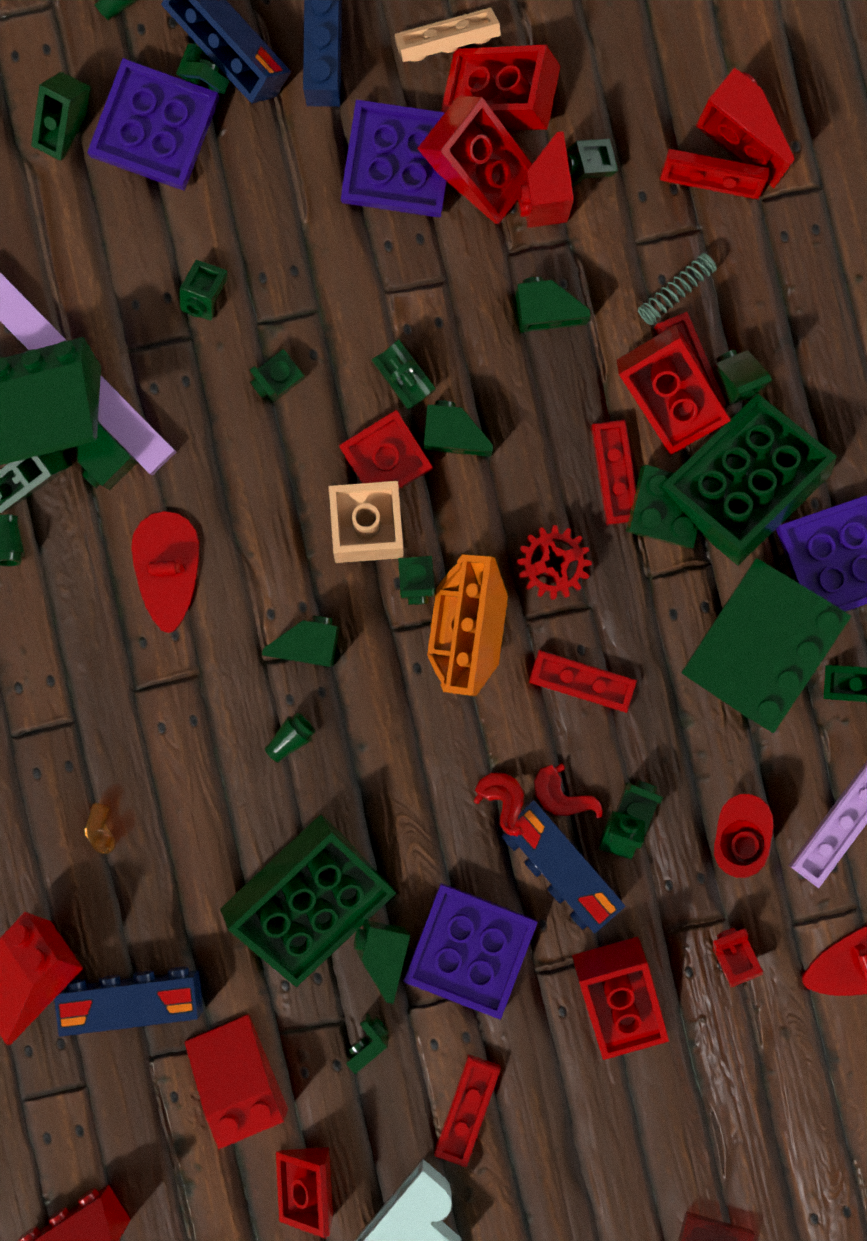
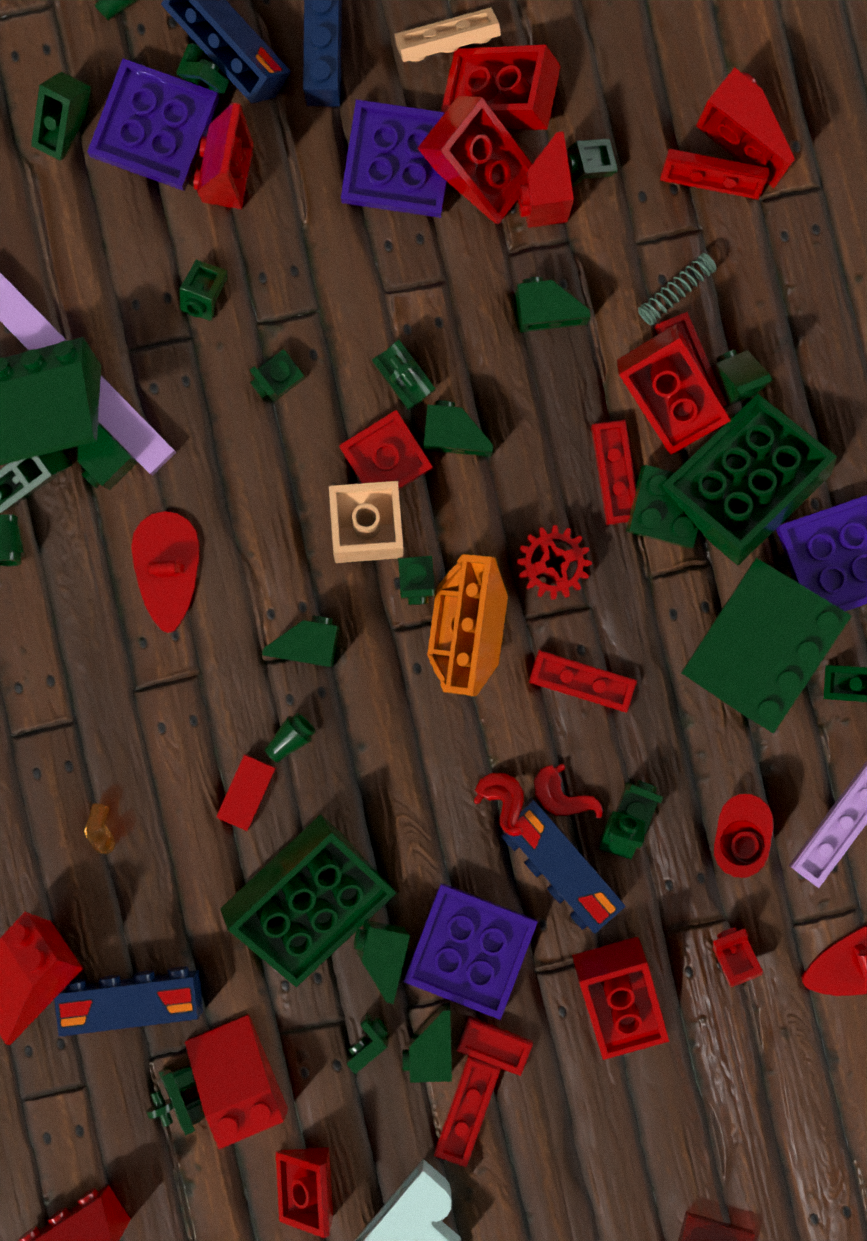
(186, 1113): none -> dark green hips
(225, 160): none -> red slope
(246, 792): none -> red tile
(430, 1049): none -> dark green slope
(494, 1045): none -> red tile

